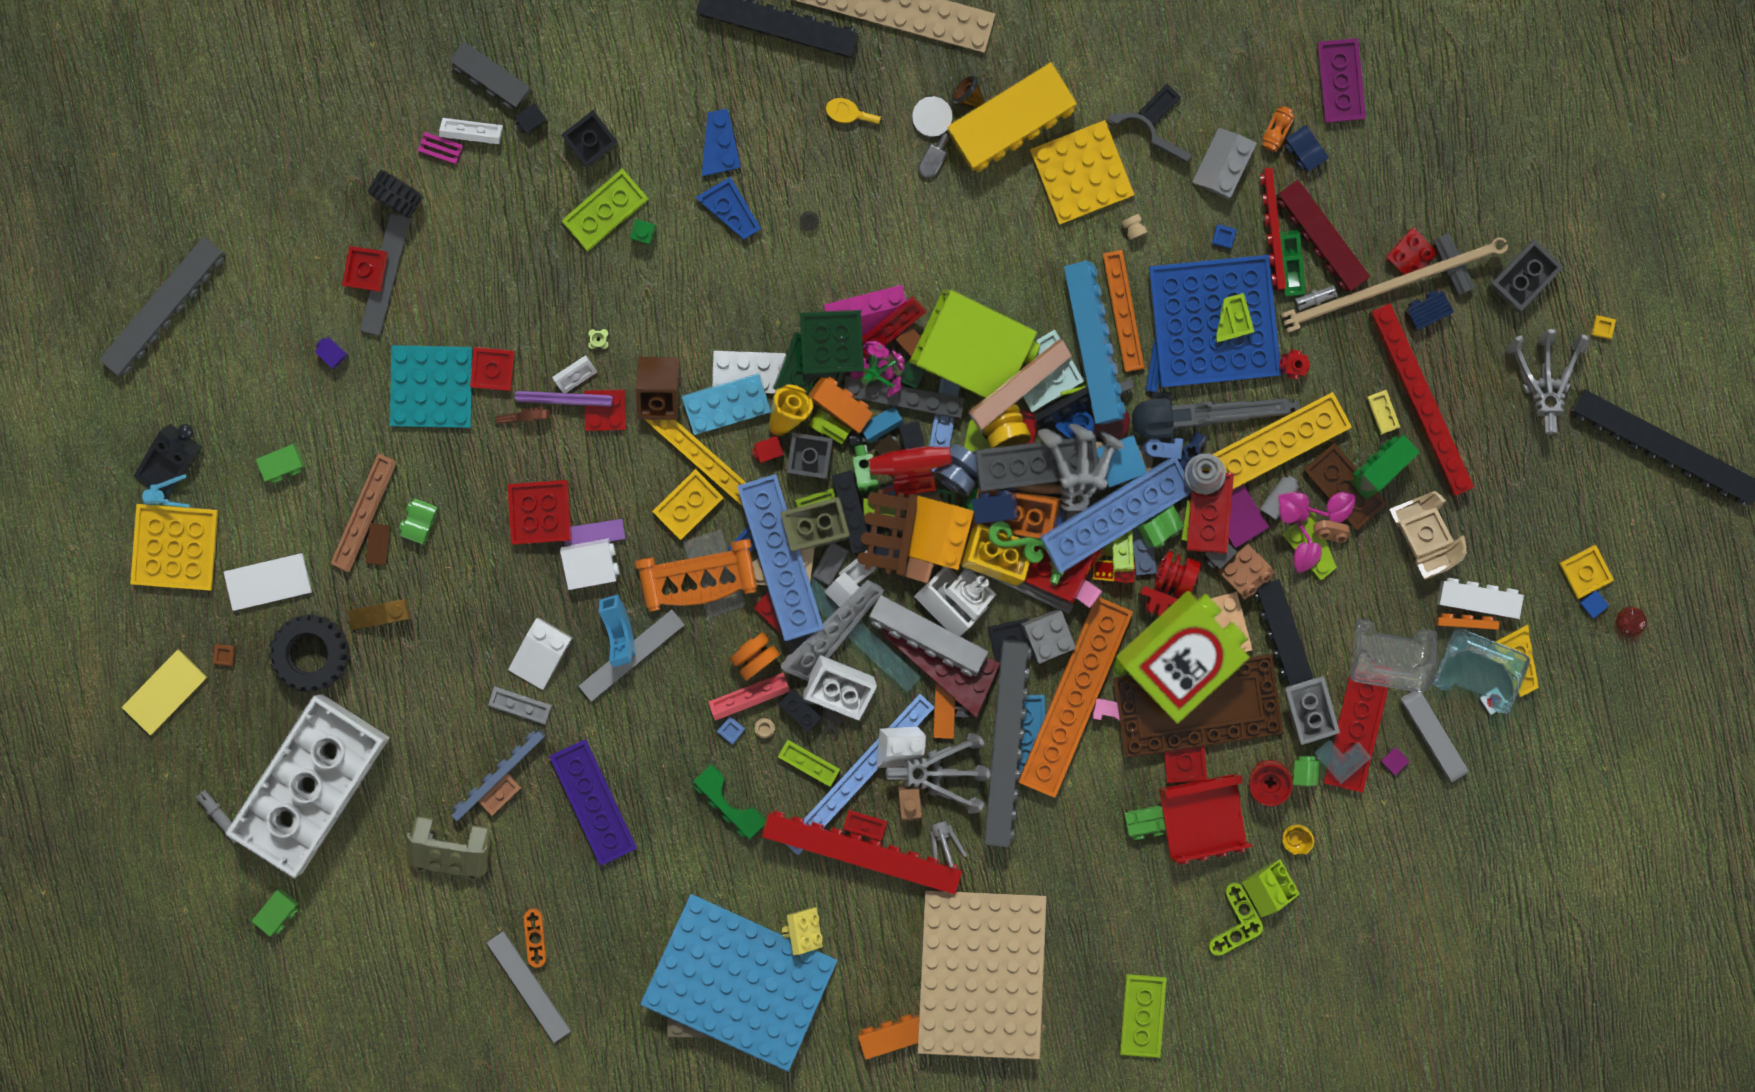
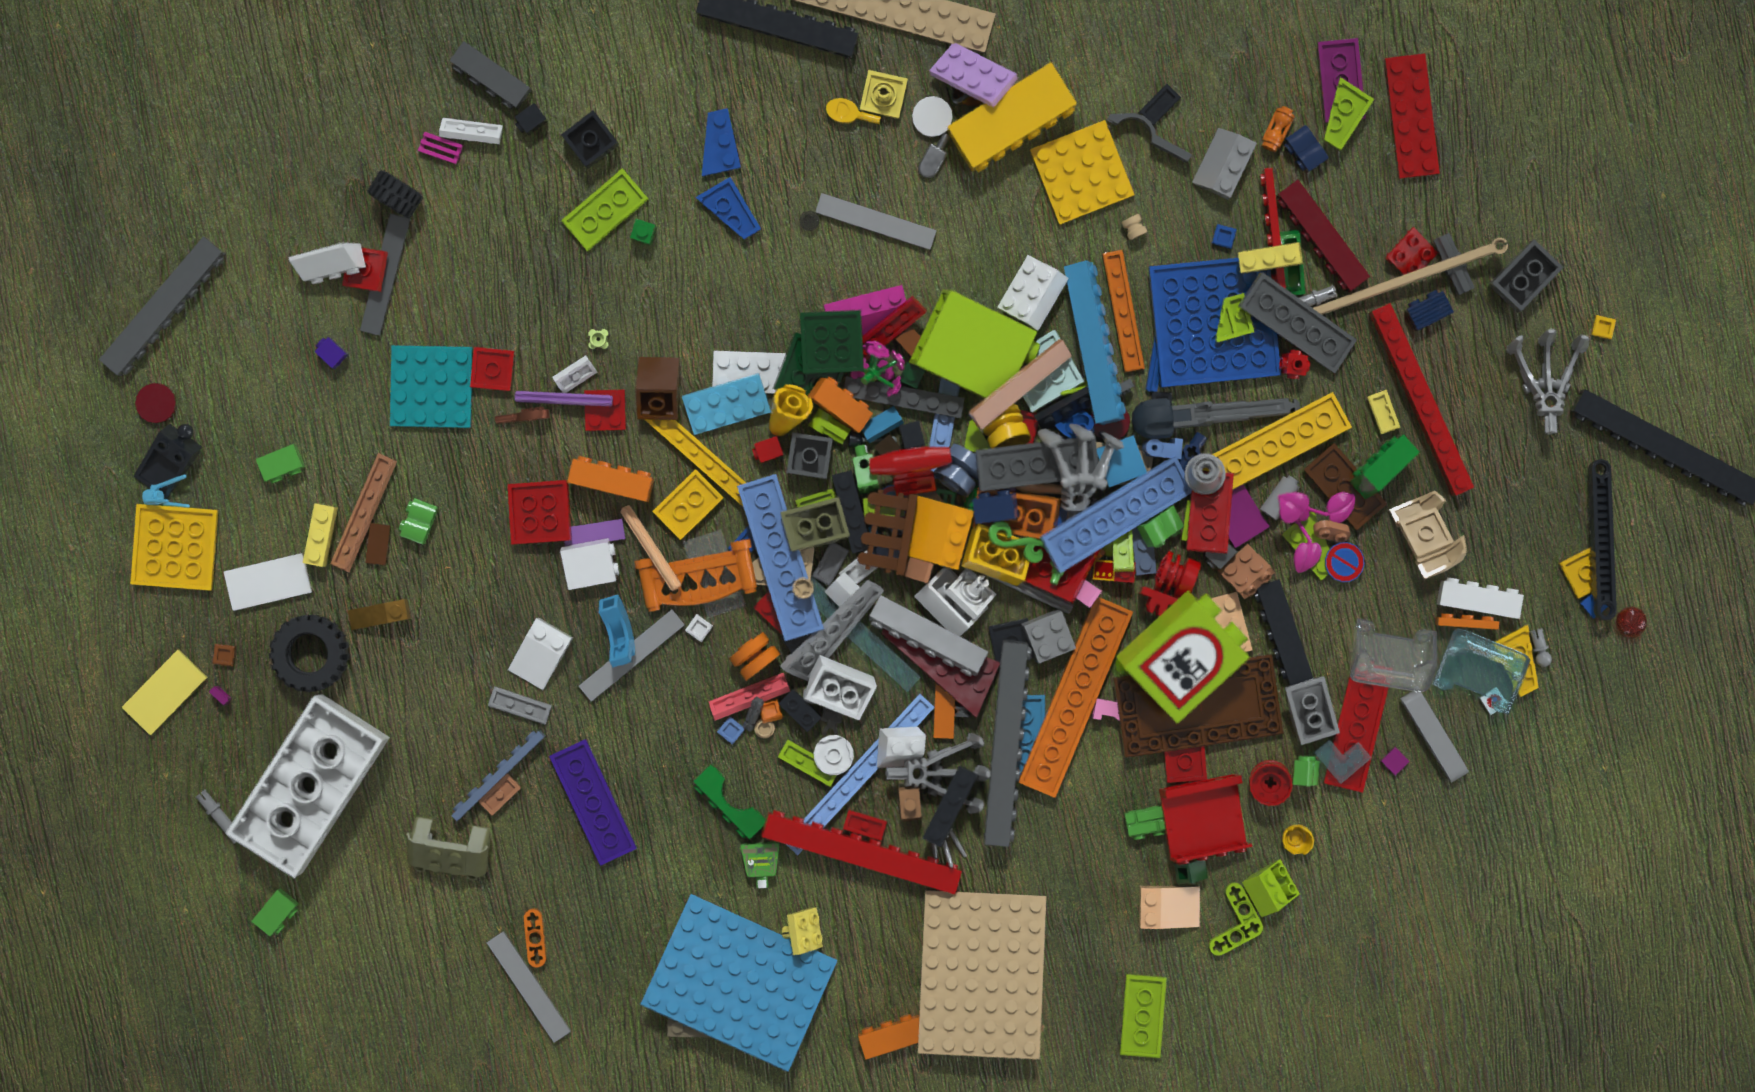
(155, 403): none -> dark red tile
(220, 695): none -> magenta tile
(320, 535): none -> light yellow brick
(329, 262): none -> white slope
(611, 480): none -> orange brick
(650, 548): none -> light nougat axle
(699, 628): none -> white tile
(753, 714): none -> dark grey axle
(760, 861): none -> bright green torso
(770, 711): none -> orange tile
(803, 588): none -> tan wheel
(833, 755): none -> white tile
(875, 221): none -> light grey tile
(883, 94): none -> light yellow plate
(950, 806): none -> black brick
(973, 74): none -> lavender plate
(1032, 292): none -> white brick
(1169, 907): none -> light nougat slope
(1191, 872): none -> dark green brick
(1270, 258): none -> light yellow brick
(1297, 322): none -> dark grey plate
(1344, 562): none -> piece
(1346, 113): none -> lime wing
(1411, 116): none -> red plate
(1542, 658): none -> light grey pin
(1602, 540): none -> black gear

